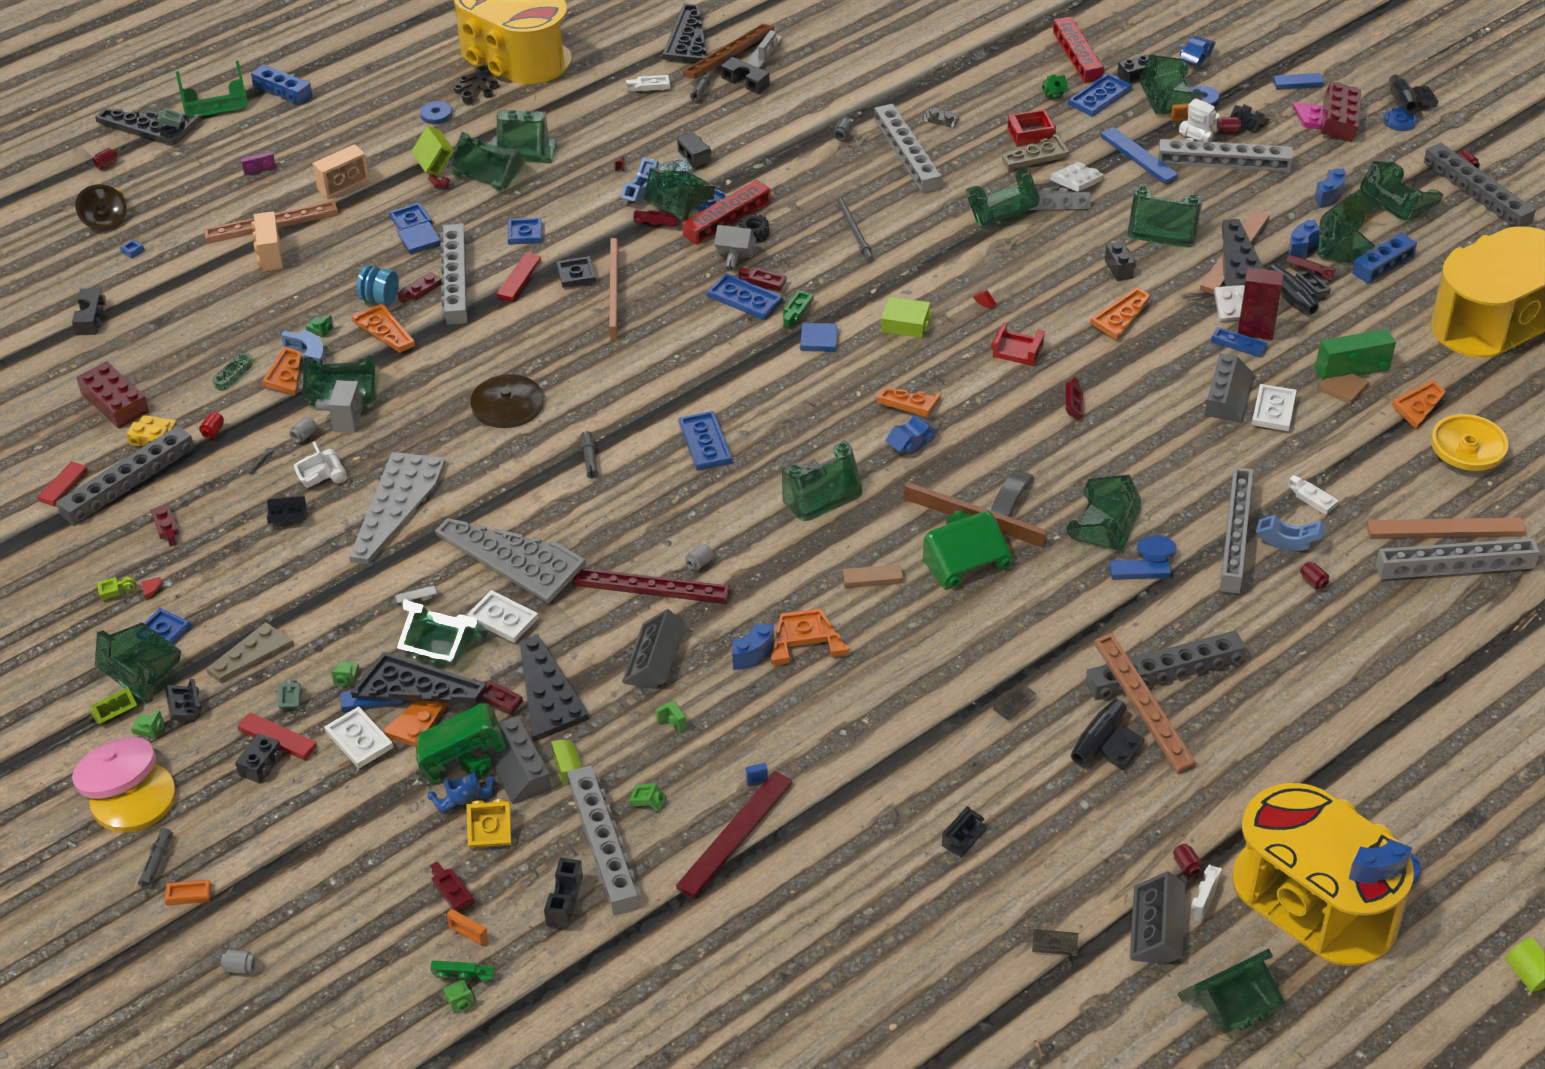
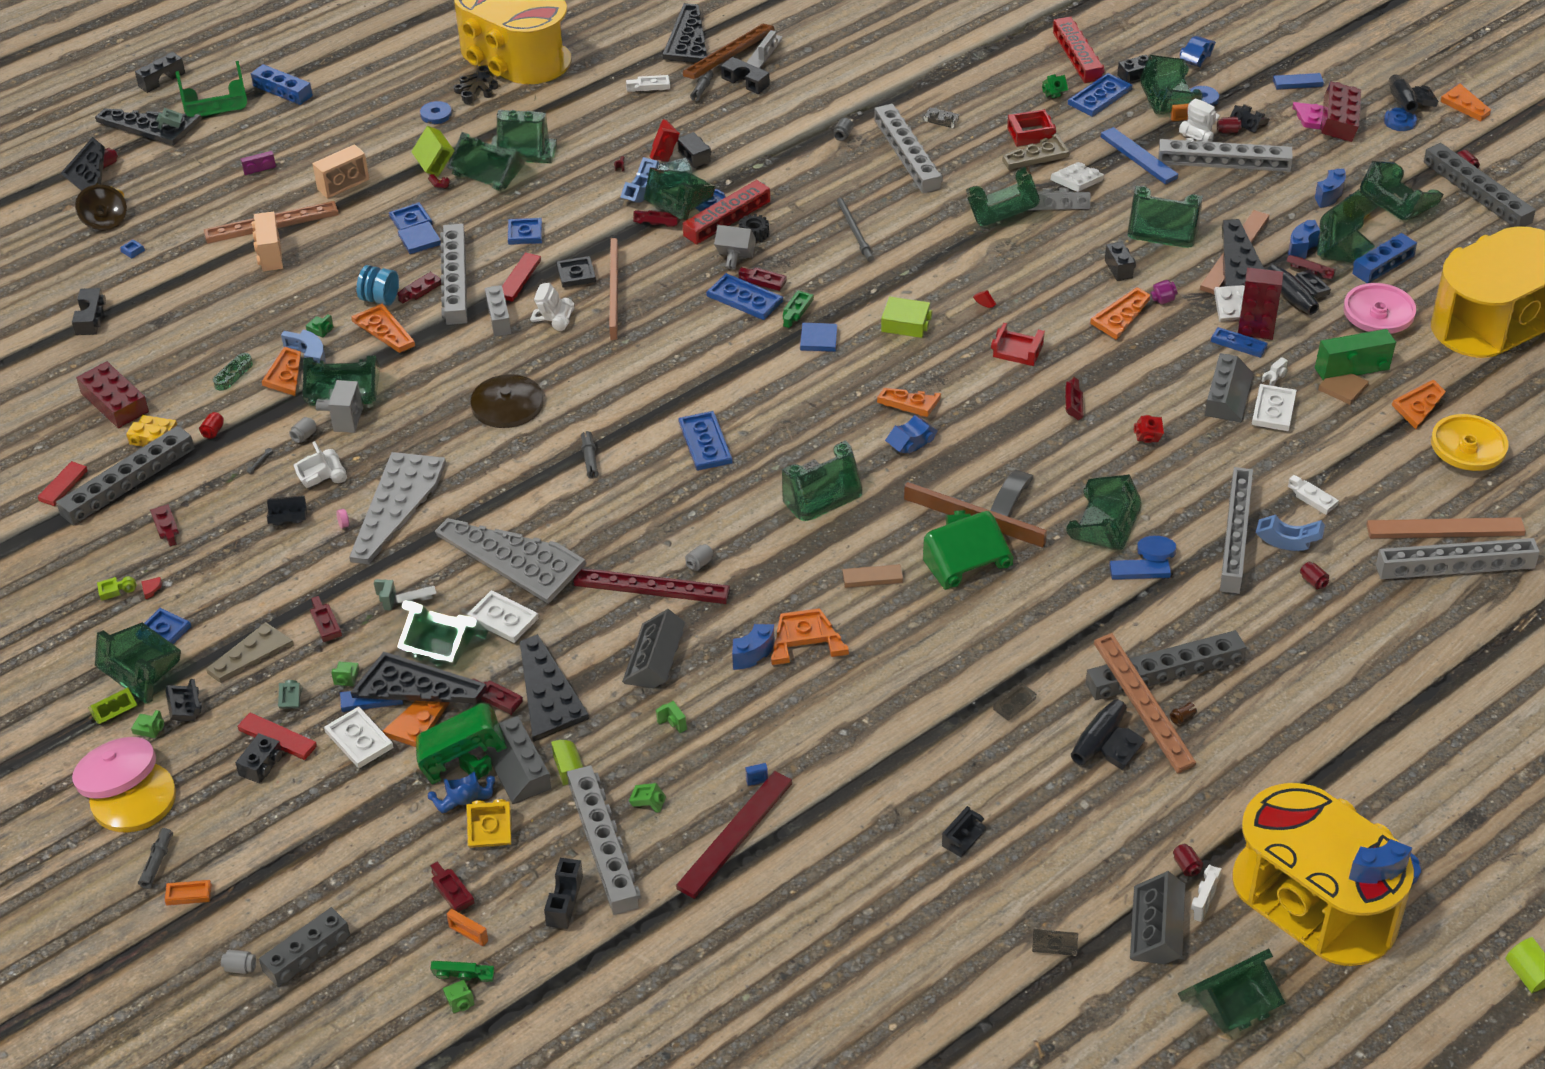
(86, 166): none -> black plate
(149, 75): none -> black arch
(304, 947): none -> dark grey brick
(324, 620): none -> dark red hinge
(342, 518): none -> bright pink tile
(386, 592): none -> sand green bracket
(498, 310): none -> light grey arch
(552, 307): none -> white piece
(664, 142): none -> red bracket
(1149, 429): none -> red brick
(1164, 292): none -> magenta head
(1179, 715): none -> reddish brown pin
(1277, 371): none -> white plate
(1379, 307): none -> bright pink dish
(1466, 102): none -> orange wing

